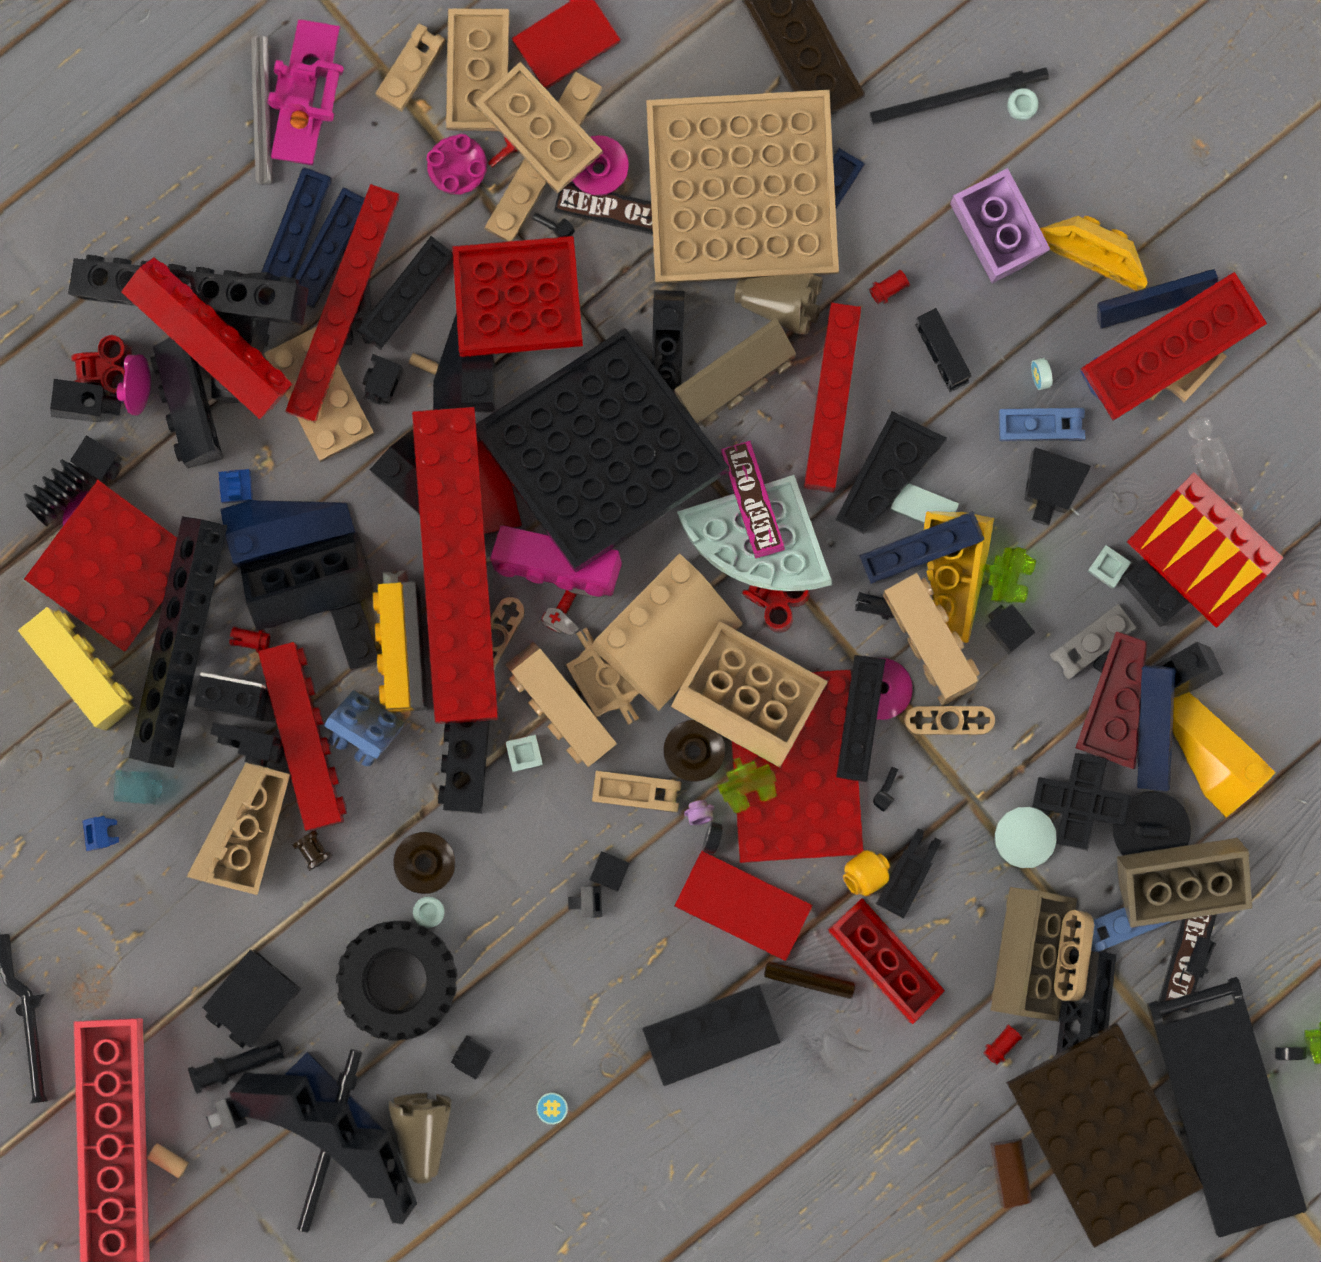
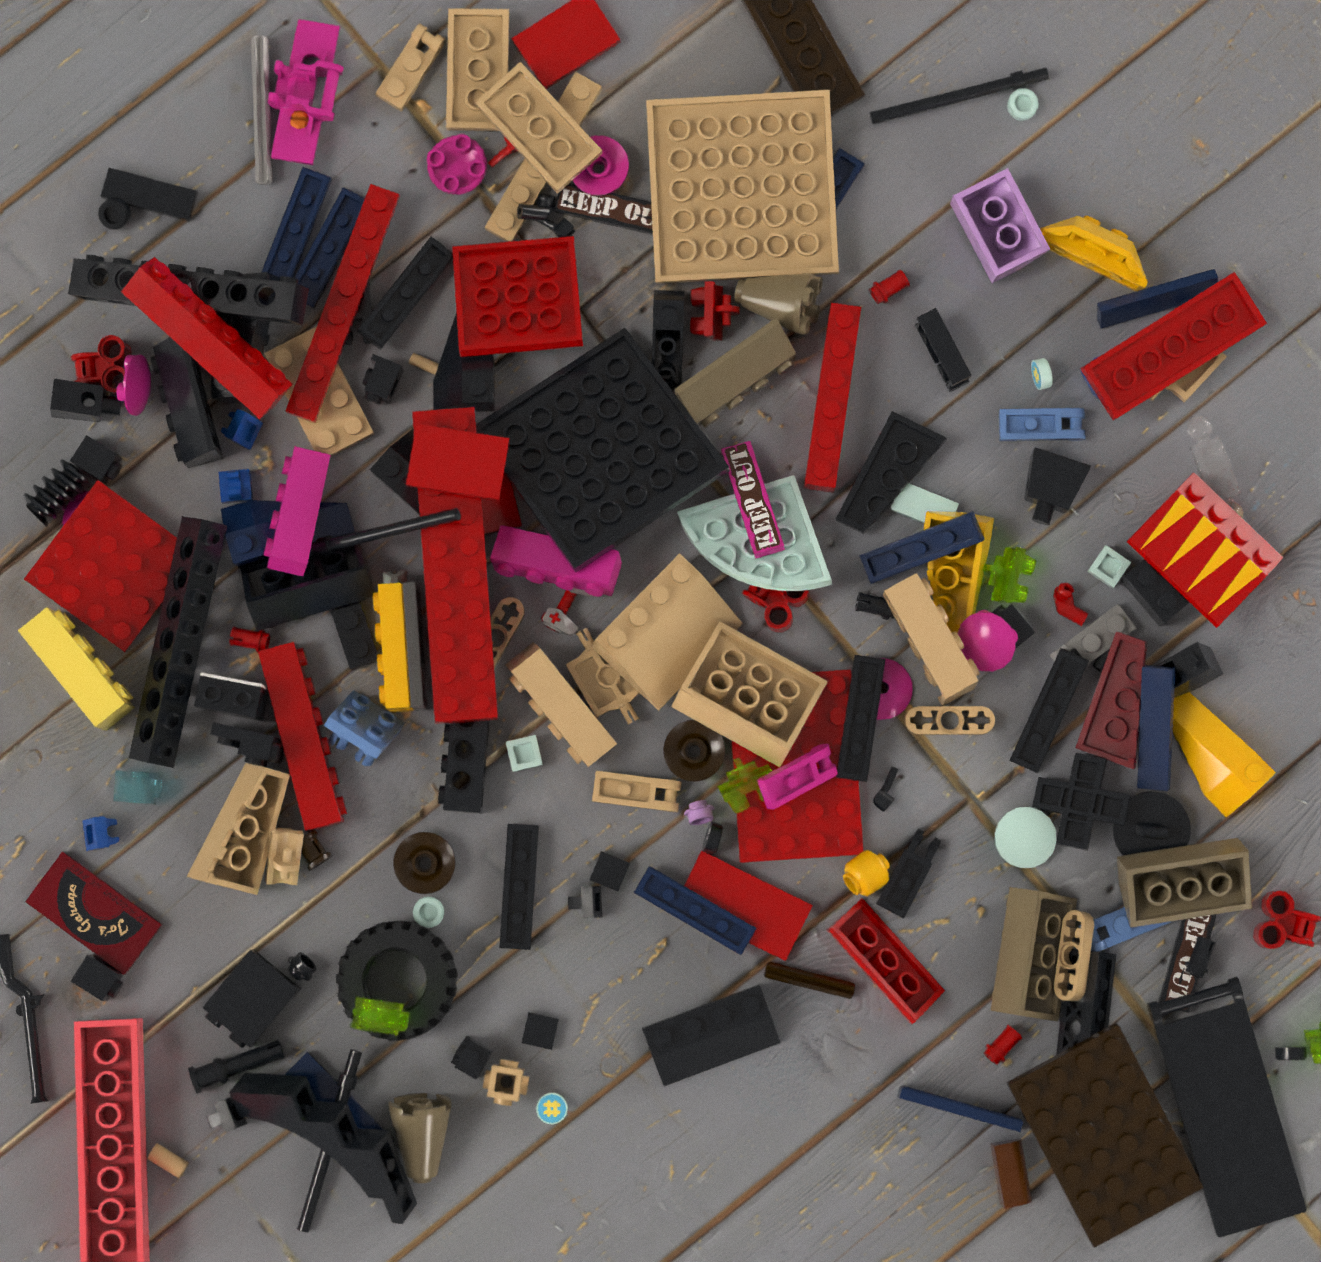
(93, 913): none -> dark red tile
(98, 978): none -> black brick
(114, 213): none -> black tile
(150, 194): none -> black tile
(242, 429): none -> blue tile
(284, 856): none -> tan hips
(298, 511): none -> dark pink brick
(301, 967): none -> black plate
(328, 544): none -> black bar
(379, 1016): none -> clear neon green hips
(457, 462): none -> red tile
(501, 1094): none -> tan brick
(519, 886): none -> black plate
(539, 211): none -> black arm
(540, 1031): none -> black tile
(695, 910): none -> dark blue tile
(716, 311): none -> red hips
(797, 777): none -> dark pink plate
(960, 1108): none -> dark blue tile
(987, 640): none -> dark pink dish
(1049, 710): none -> black tile
(1065, 604): none -> red arm
(1289, 924): none -> red piece

